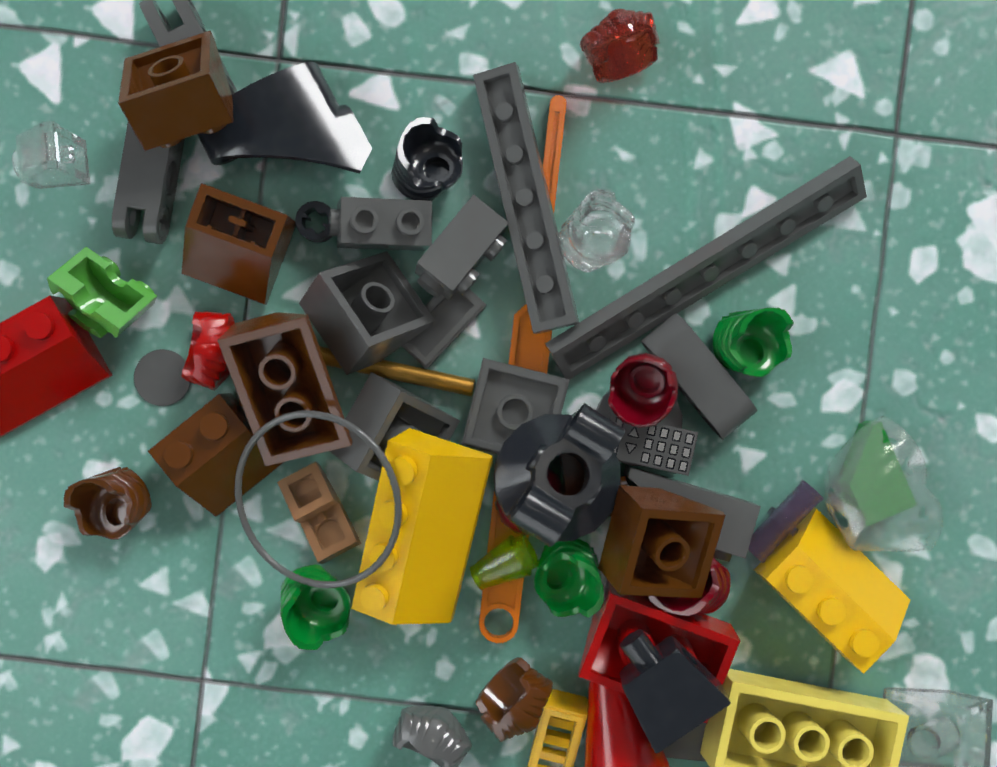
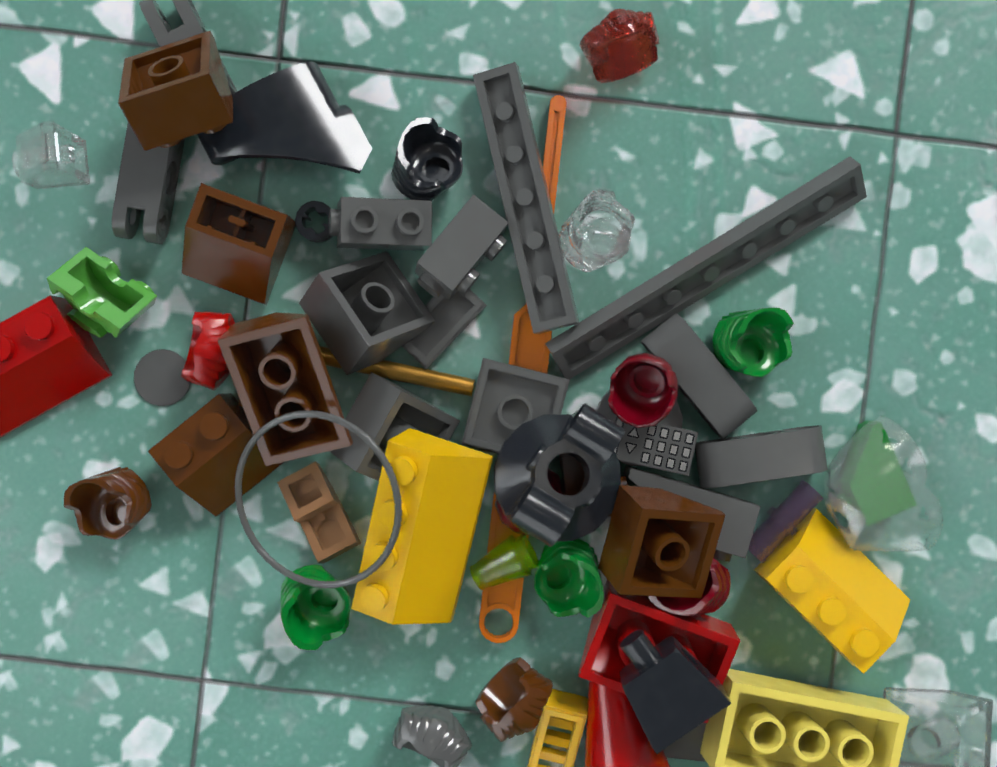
(761, 456): none -> dark grey beam

